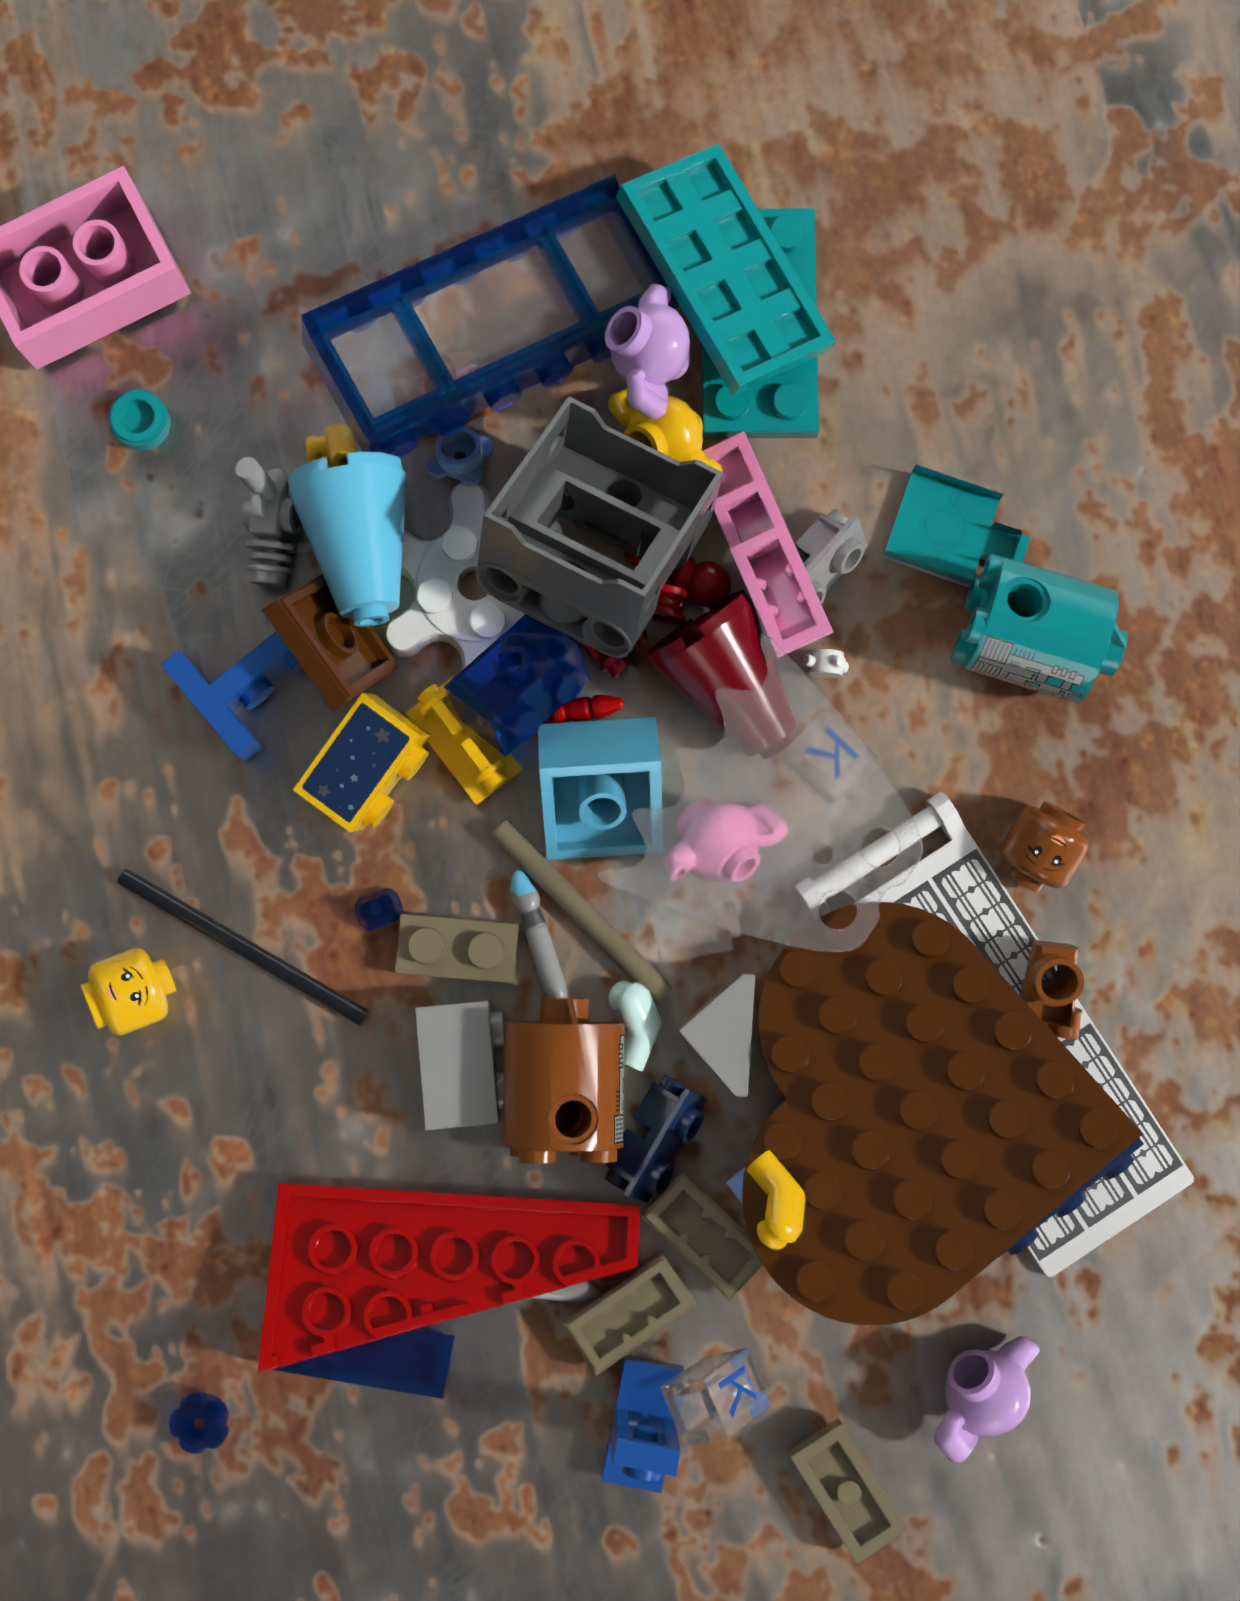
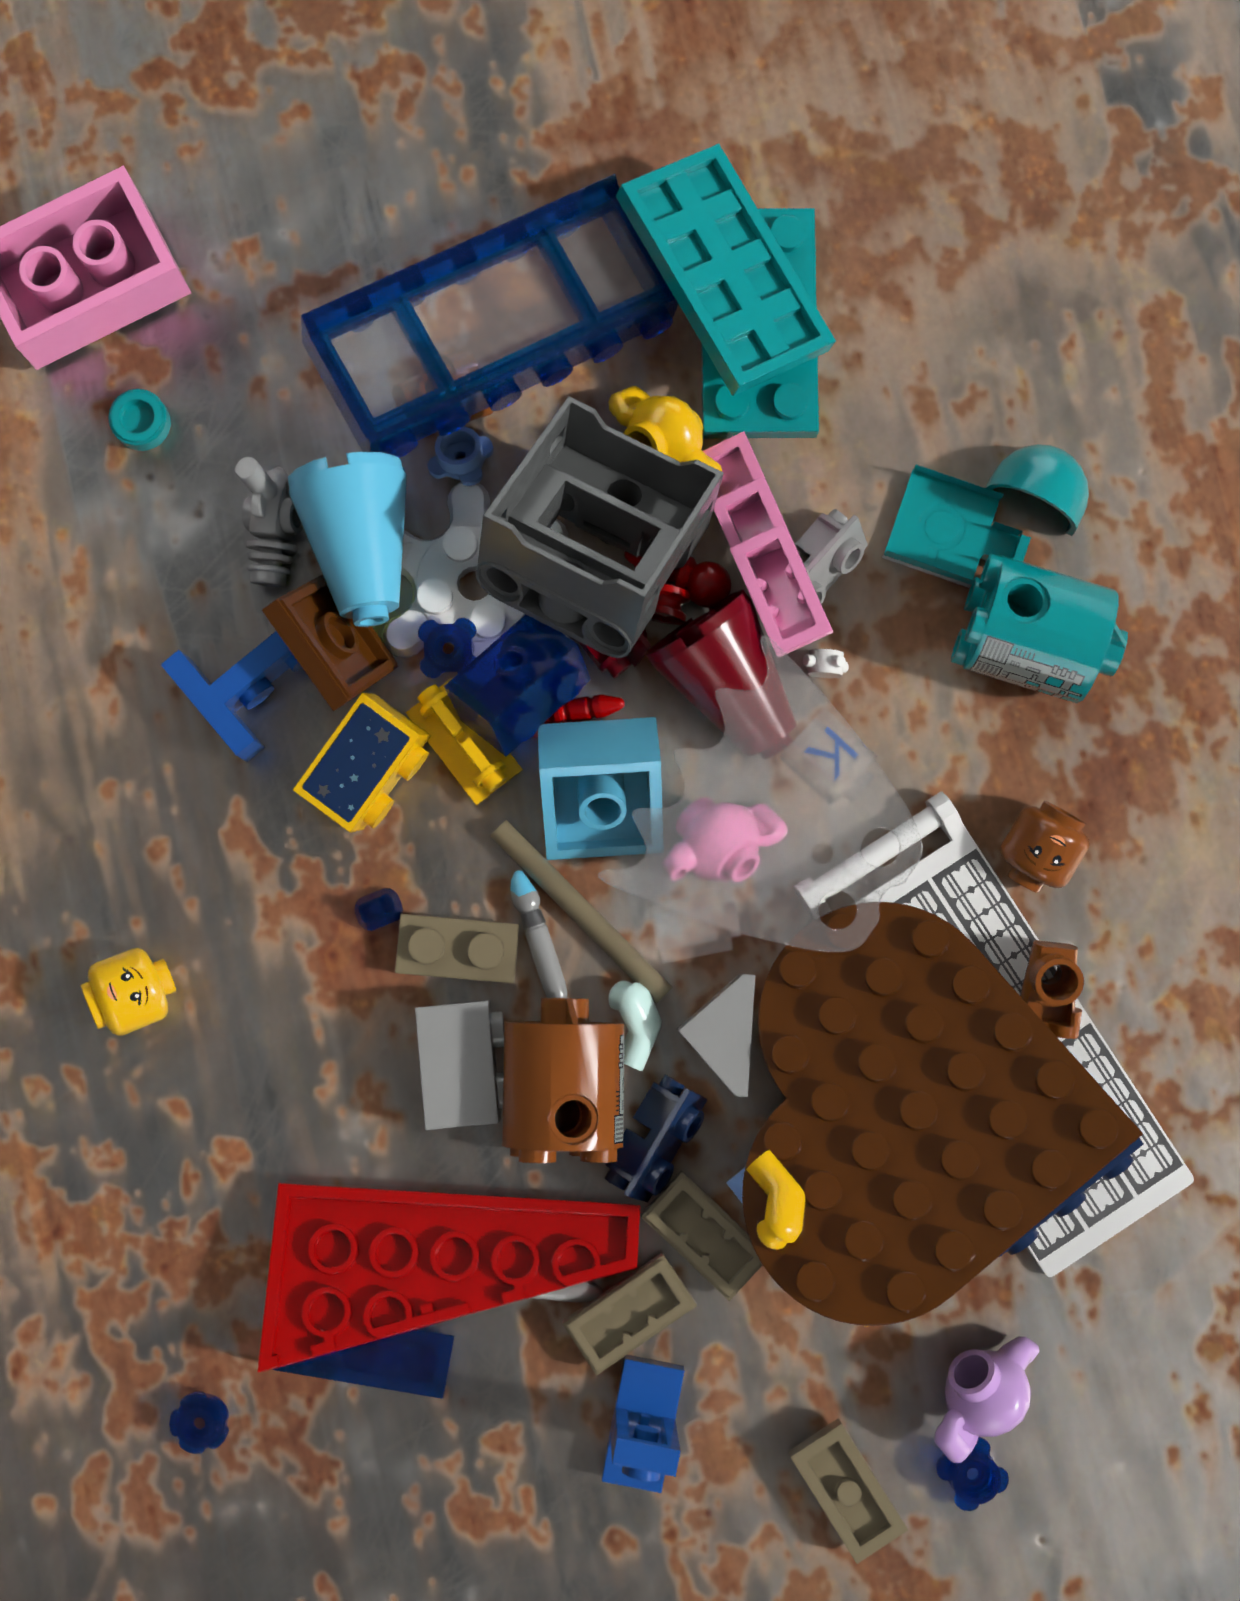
(243, 946): black axle -> none
(333, 445): yellow arm -> none
(436, 635): none -> clear blue plate
(649, 349): lavender piece -> none
(715, 1396): clear brick -> none
(976, 1491): none -> clear blue plate
(1048, 475): none -> teal helmet

